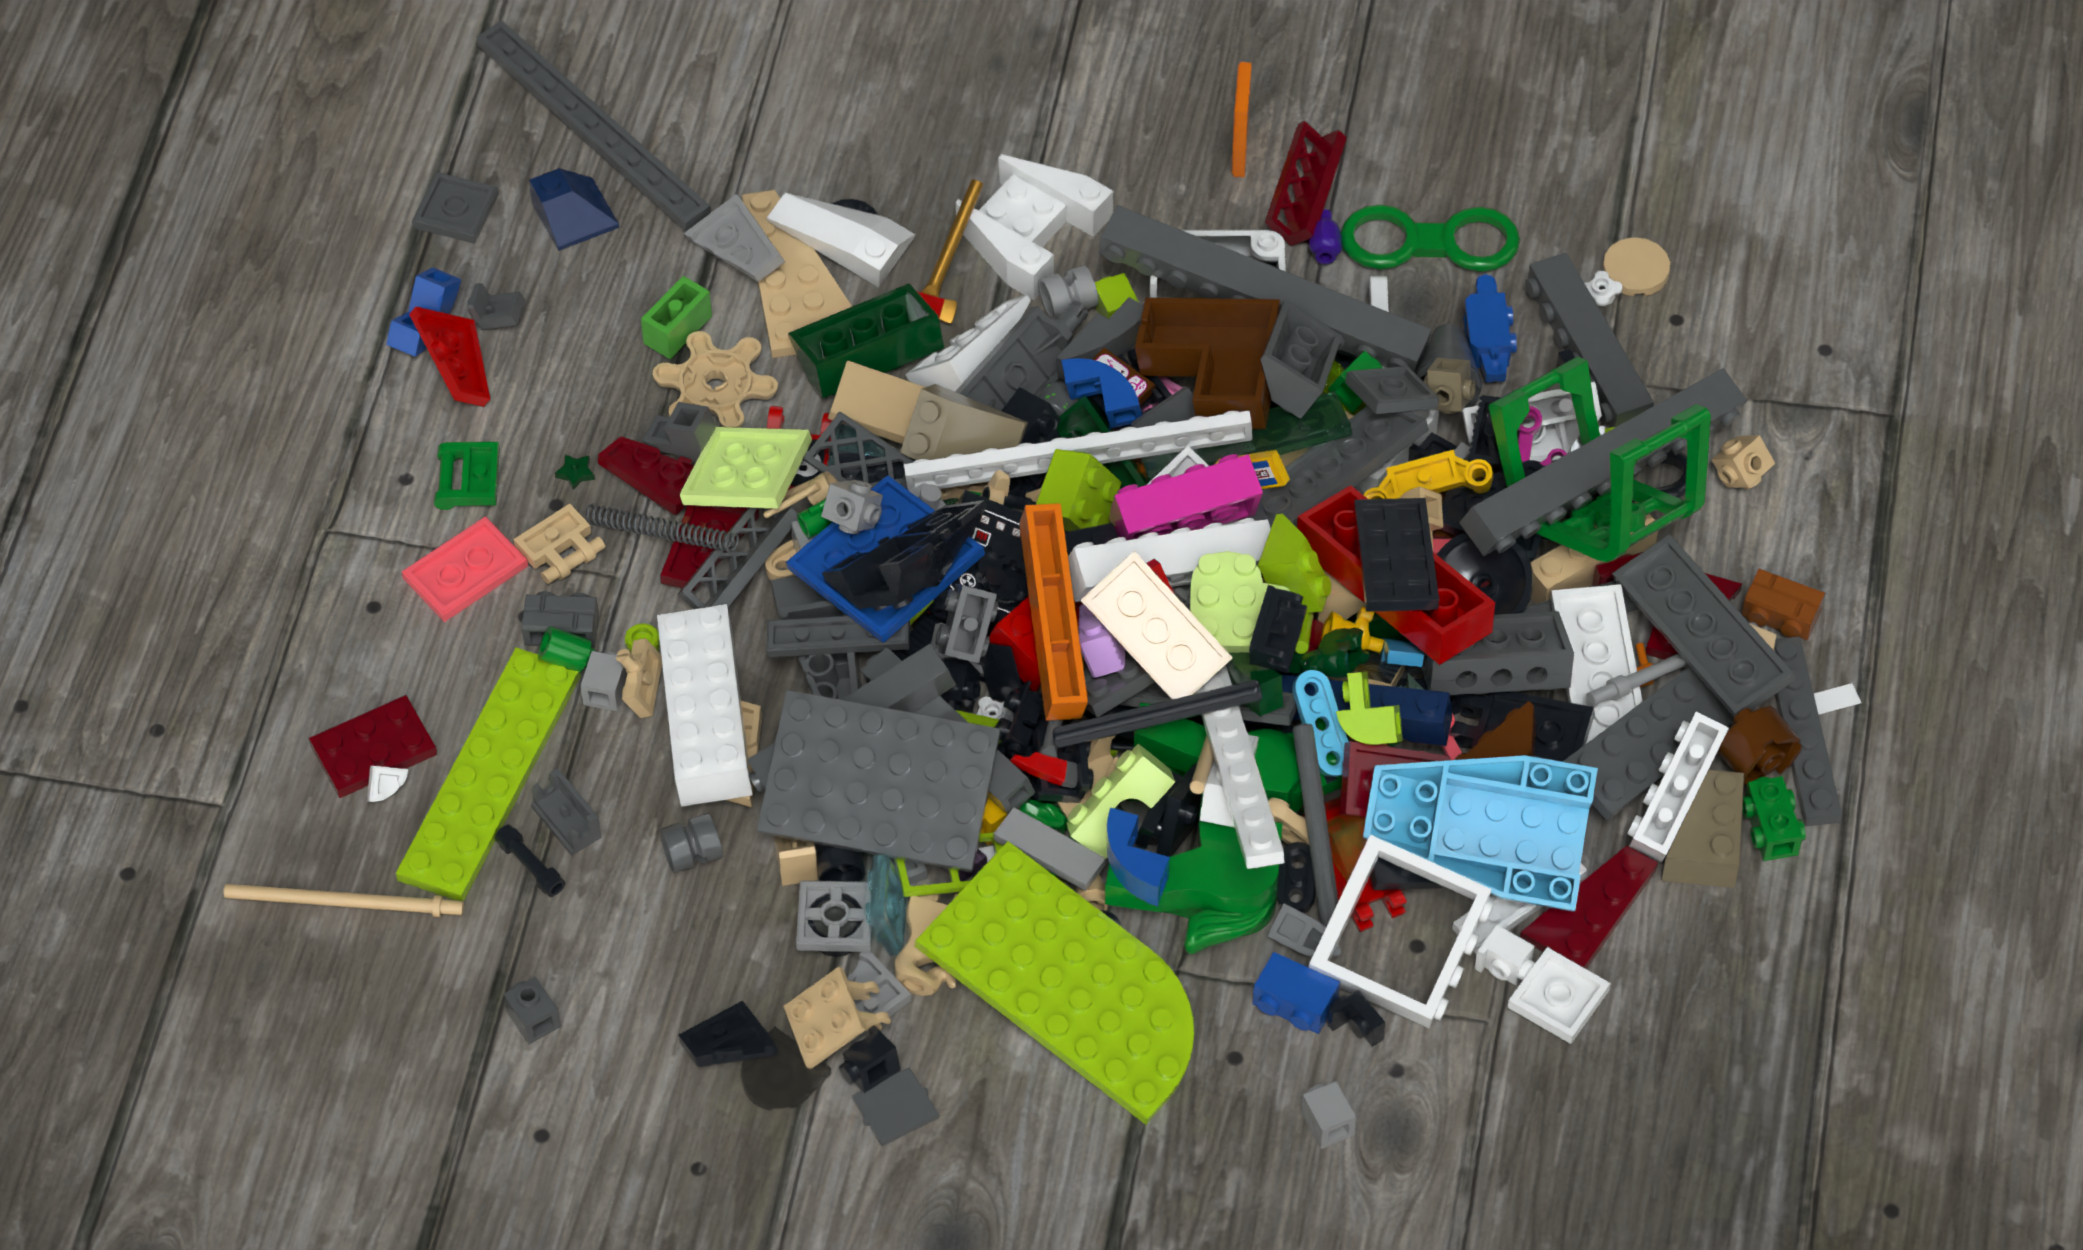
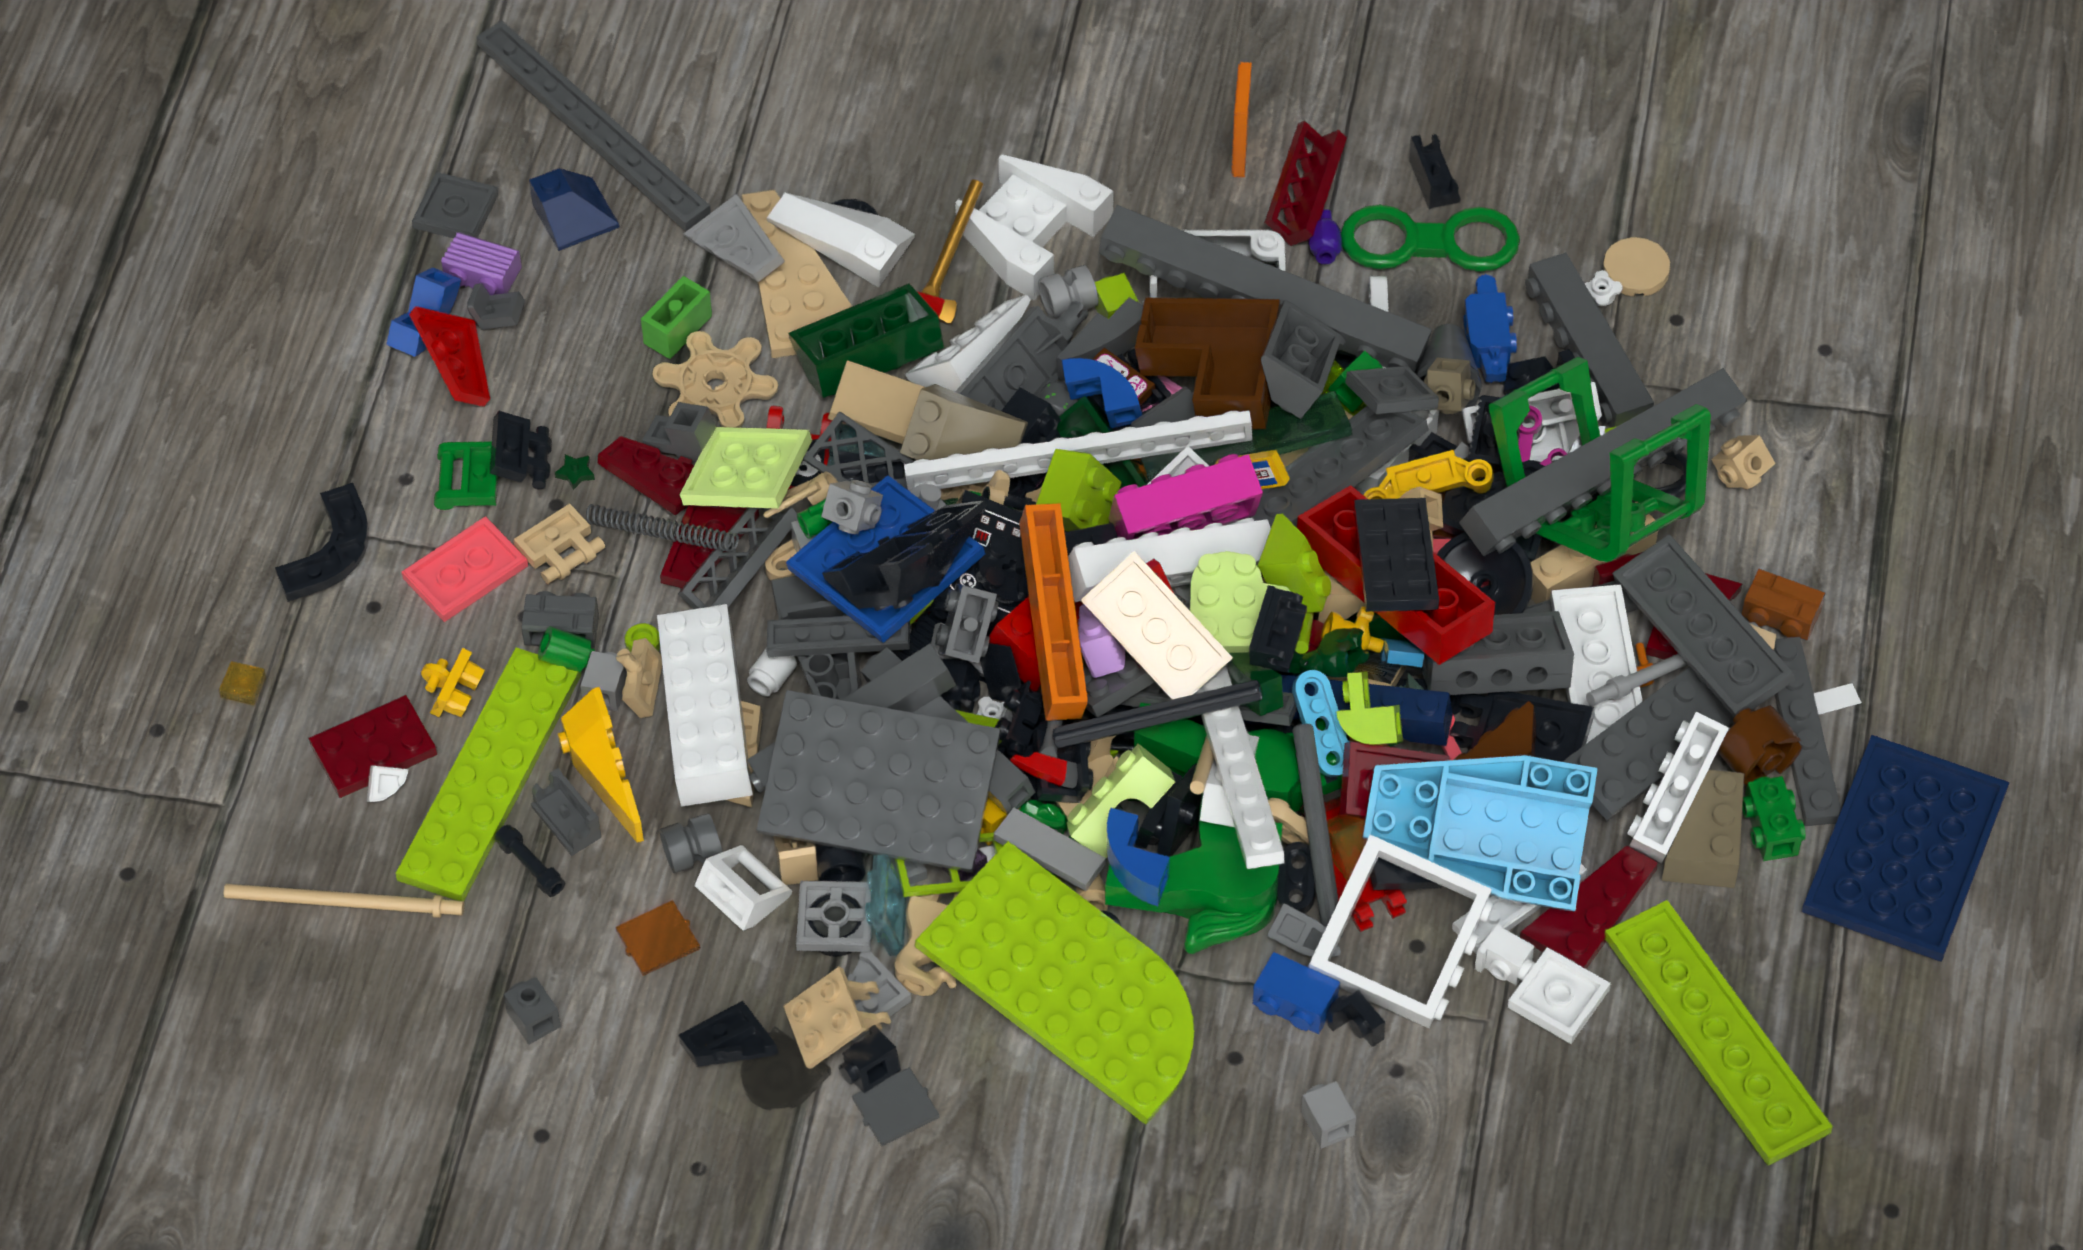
(242, 683): none -> clear yellow plate
(341, 552): none -> black plate
(449, 698): none -> yellow hips
(482, 262): none -> medium lavender brick
(510, 450): none -> black plate
(594, 754): none -> yellow wedge
(657, 938): none -> clear orange piece
(733, 894): none -> white tile
(770, 673): none -> white brick
(1433, 173): none -> black hinge
(1526, 371): none -> black bracket
(1718, 1033): none -> lime plate
(1906, 848): none -> dark blue plate

